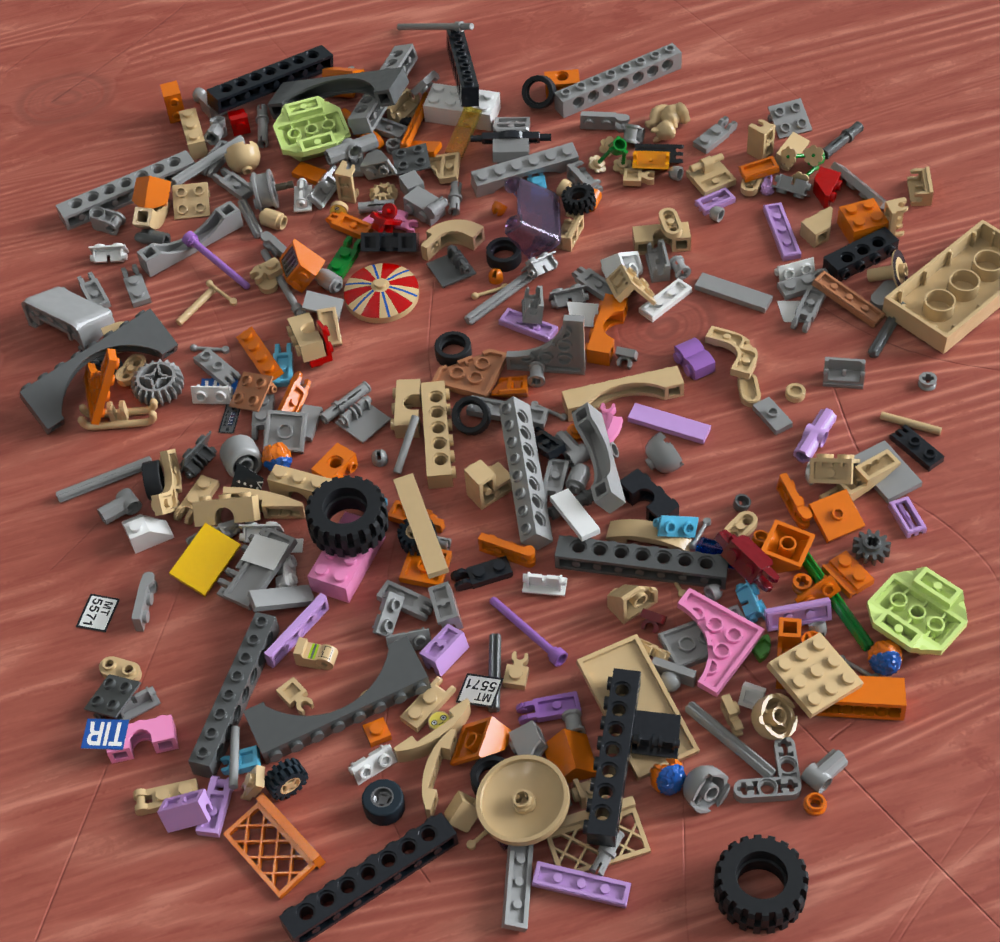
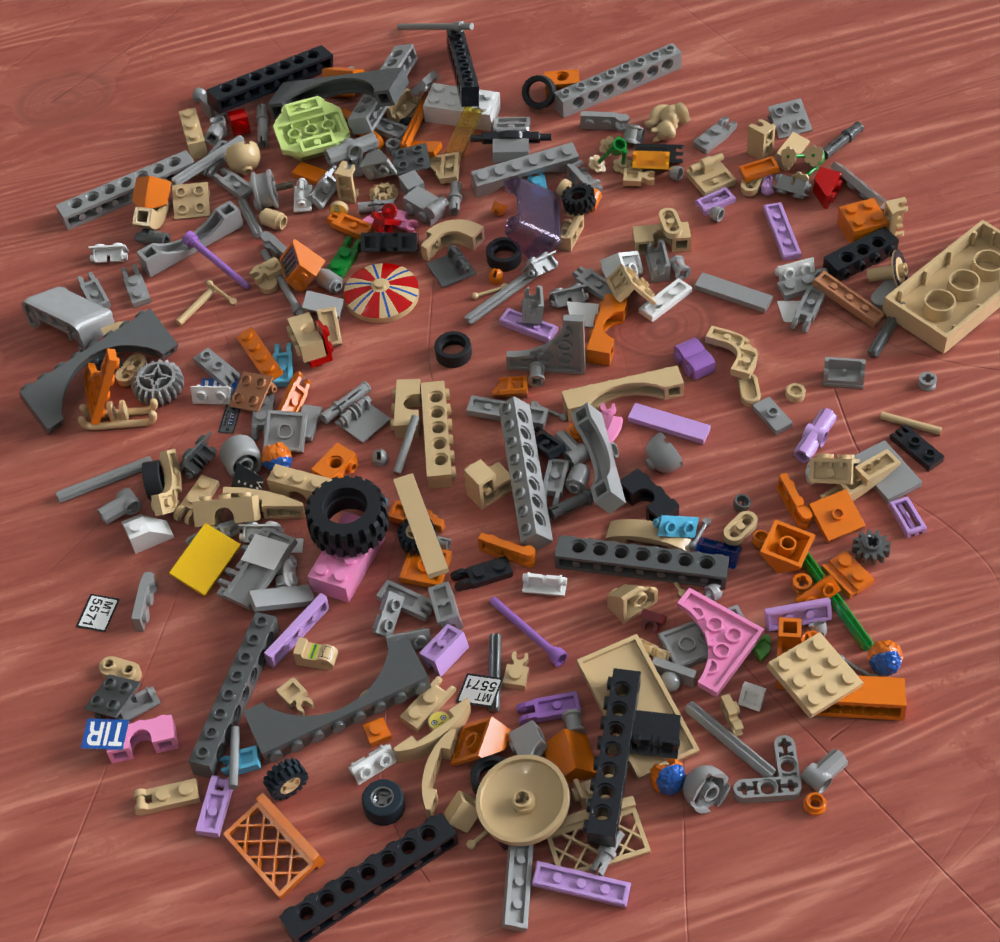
(105, 220): light grey piece -> none
(172, 100): orange brick -> none
(185, 810): lavender hinge -> none
(225, 349): light grey hinge -> none
(253, 783): tan plate -> none
(460, 404): black tyre -> none
(473, 374): nougat plate -> none
(575, 515): white tile -> none
(626, 354): light grey tile -> none
(747, 559): dark red hinge -> none
(748, 593): medium azure hinge -> none
(768, 856): black tyre -> none
(774, 717): tan cylinder -> none
(817, 227): tan slope -> none
(920, 187): tan hinge -> none
(924, 595): yellowish green piece -> none

